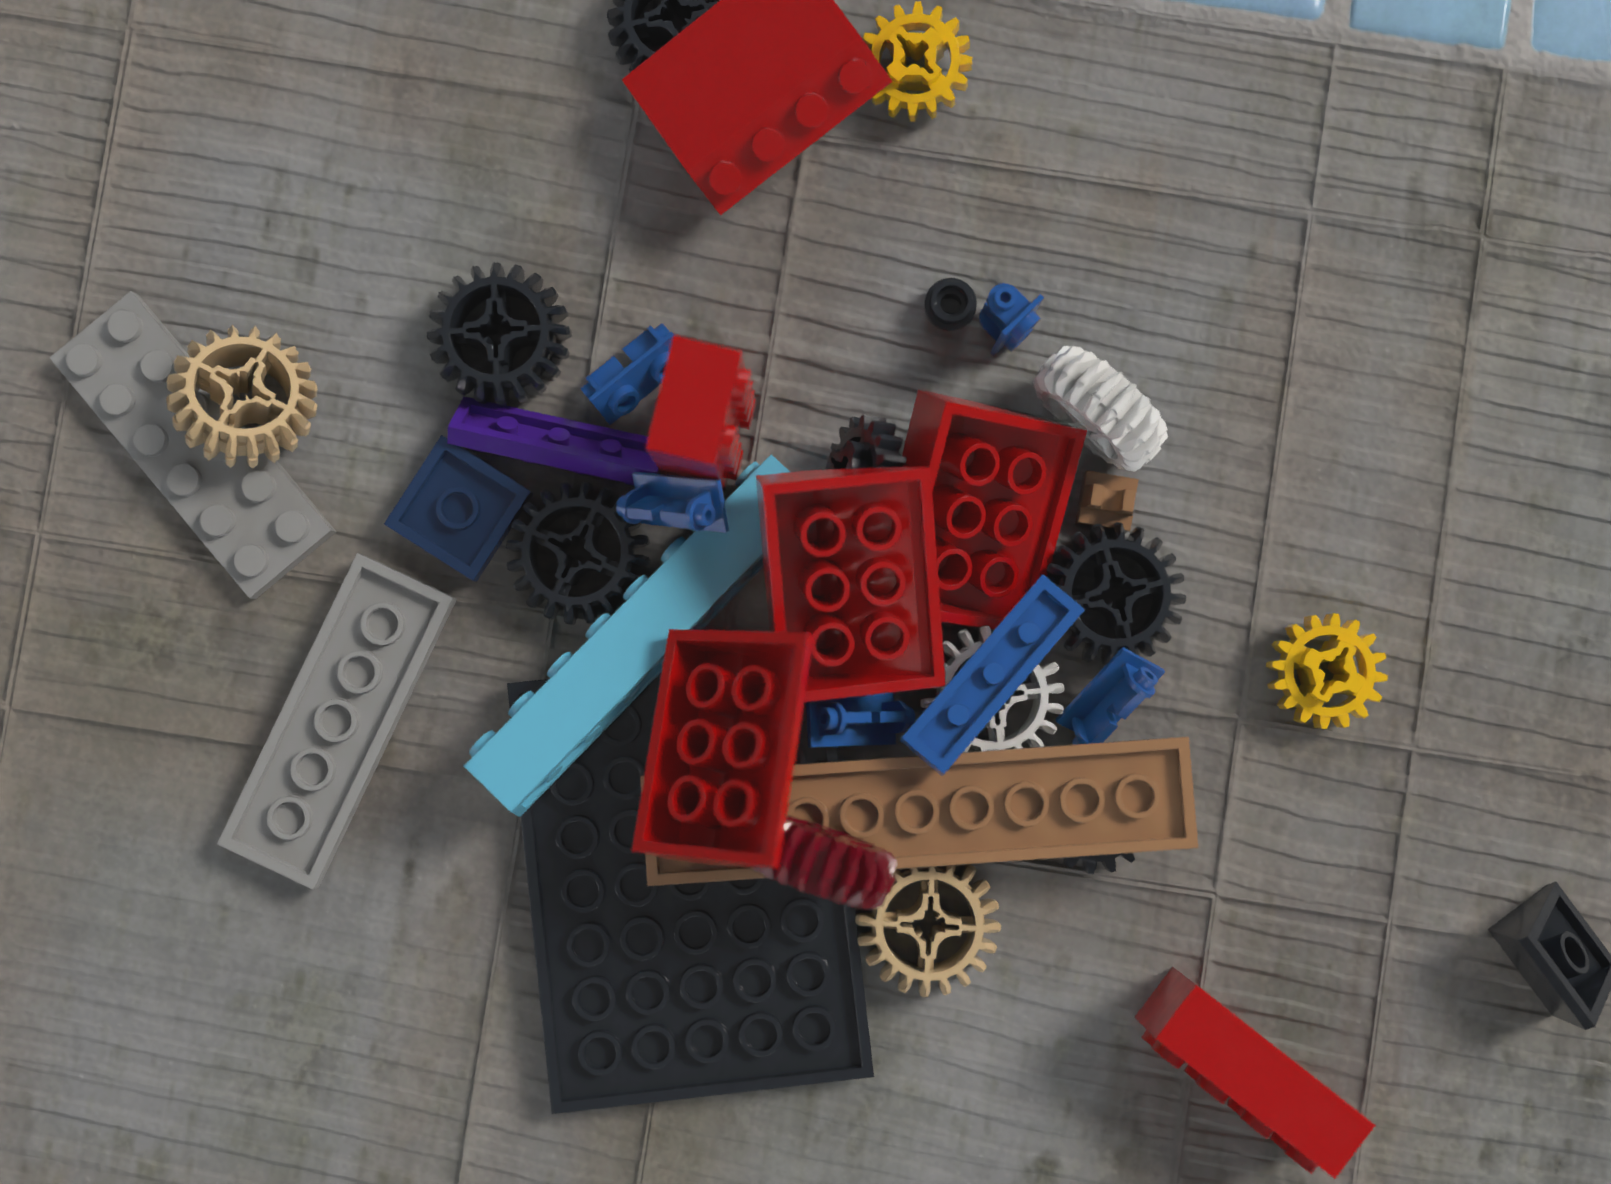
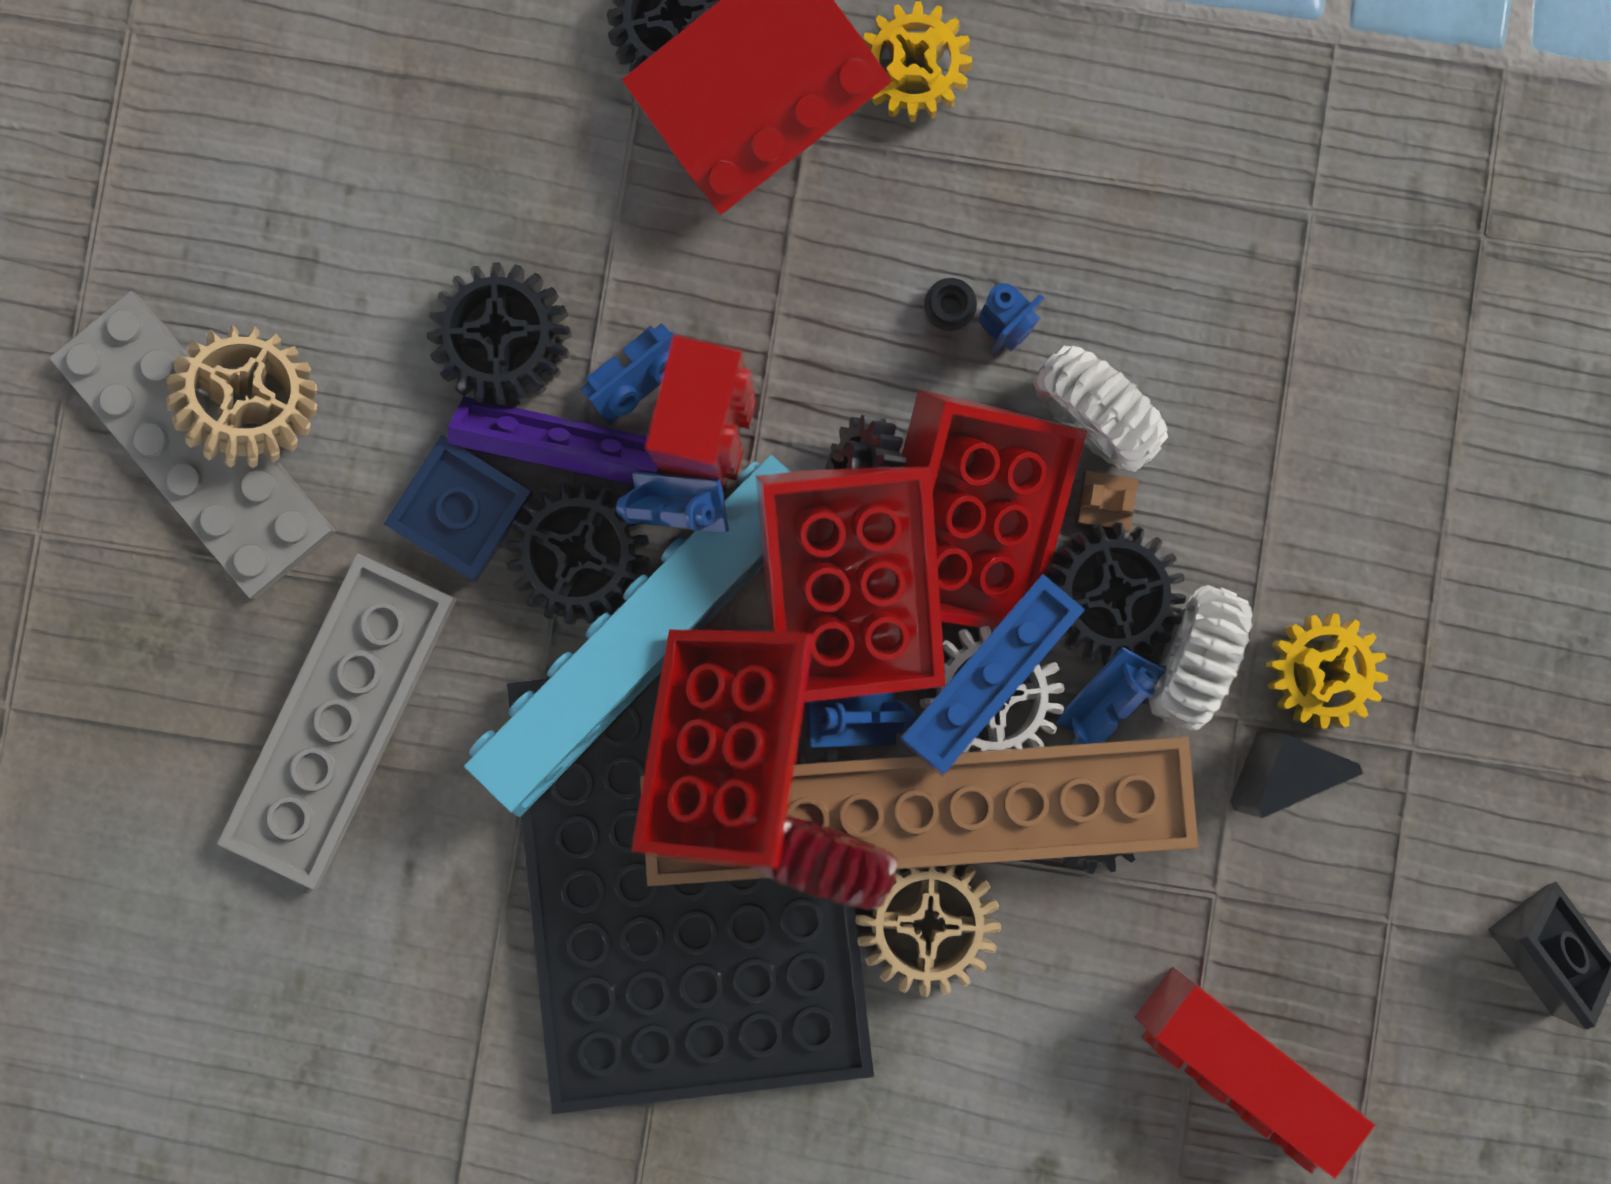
(1201, 657): none -> white gear
(1285, 772): none -> black slope

